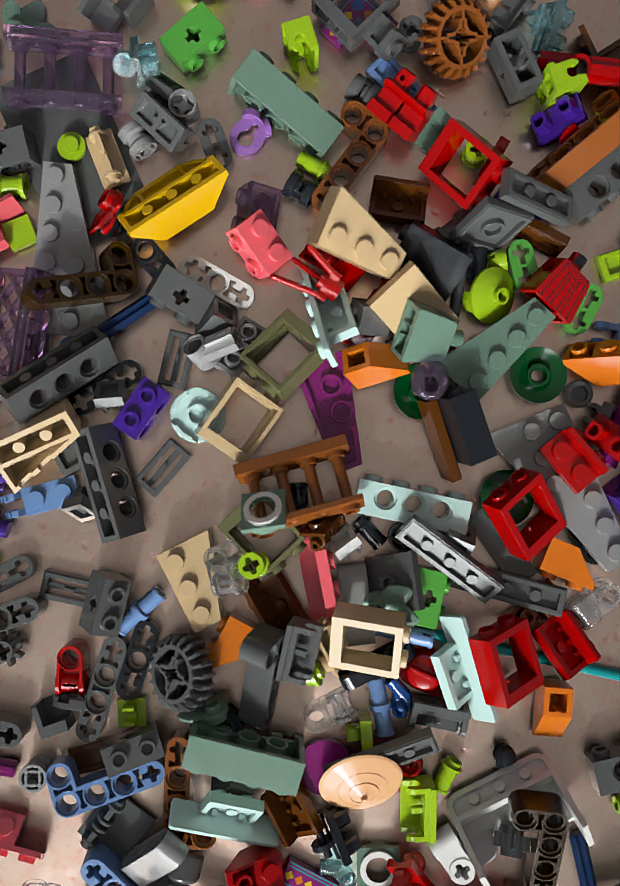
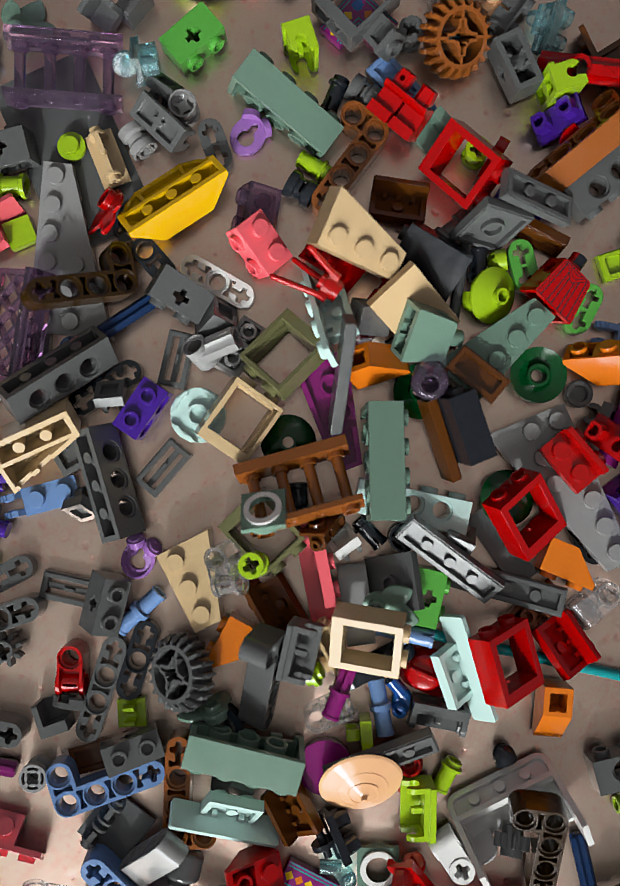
(151, 548): none -> medium lavender piece
(287, 426): none -> dark green dish
(335, 93): none -> black pin
(338, 693): none -> magenta axle
(342, 373): none -> dark grey tile
(385, 460): none -> sand green wedge
(478, 374): none -> reddish brown tile

